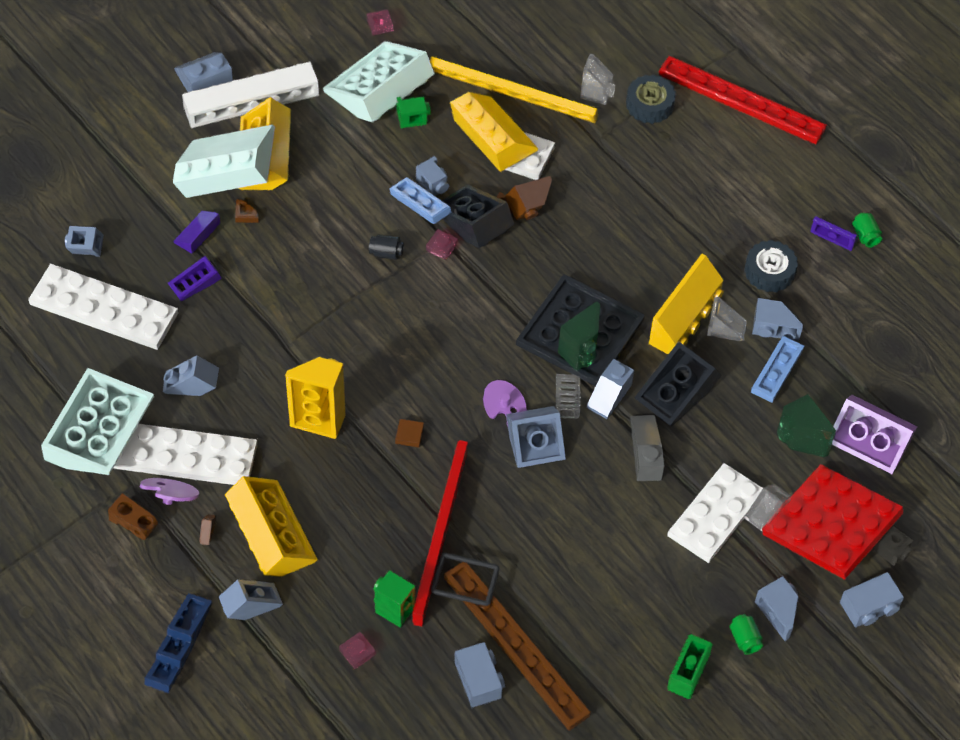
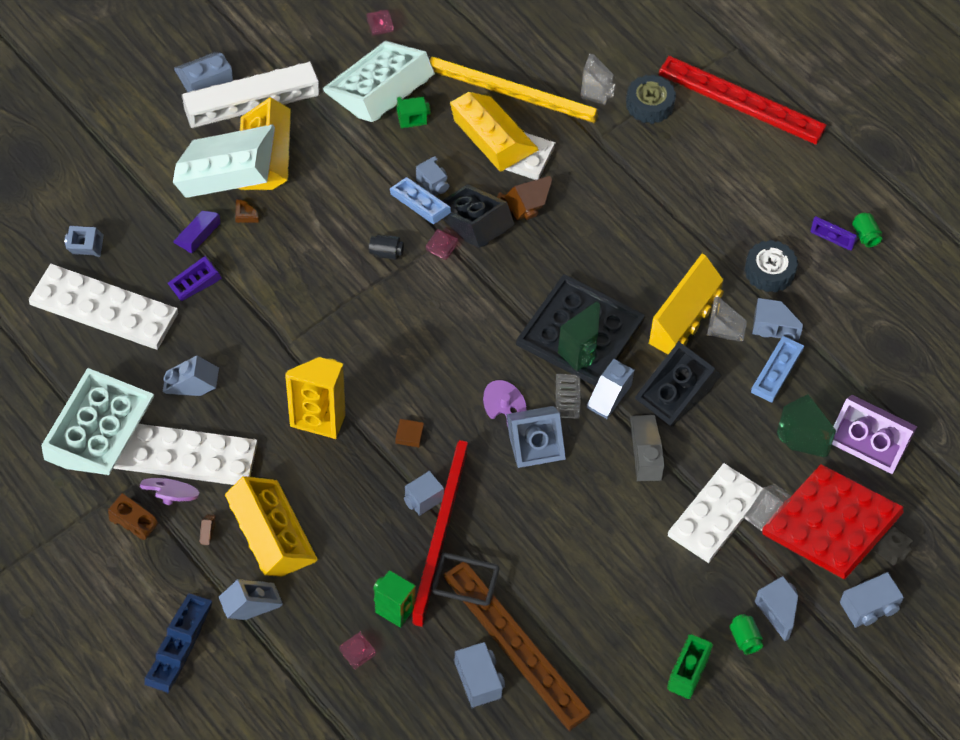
(423, 493): none -> sand blue brick

